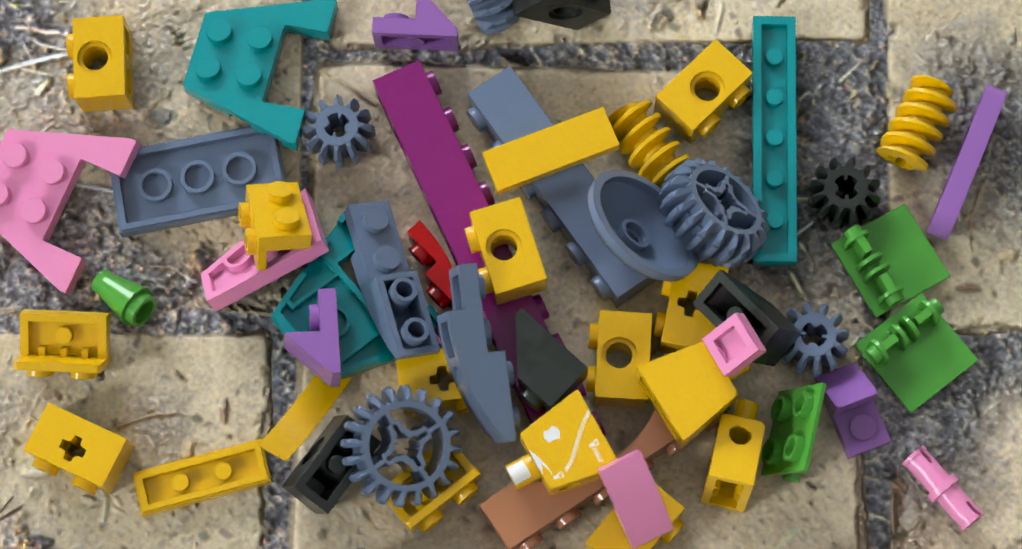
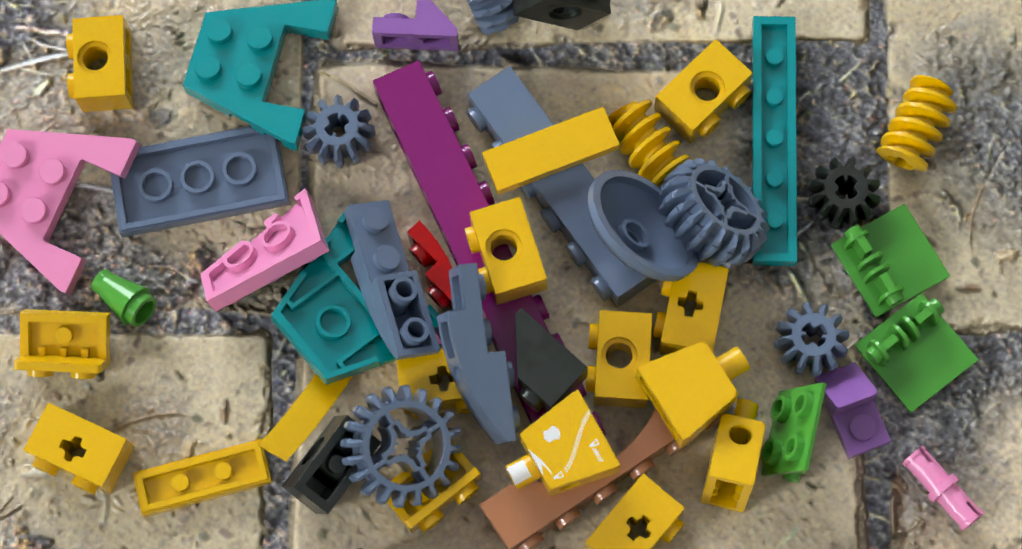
(273, 220): yellow bracket -> none
(319, 346): medium lavender slope -> none
(635, 498): bright pink slope -> none
(728, 296): pearl dark grey slope -> none
(734, 344): bright pink plate -> none
(966, 162): medium lavender beam -> none

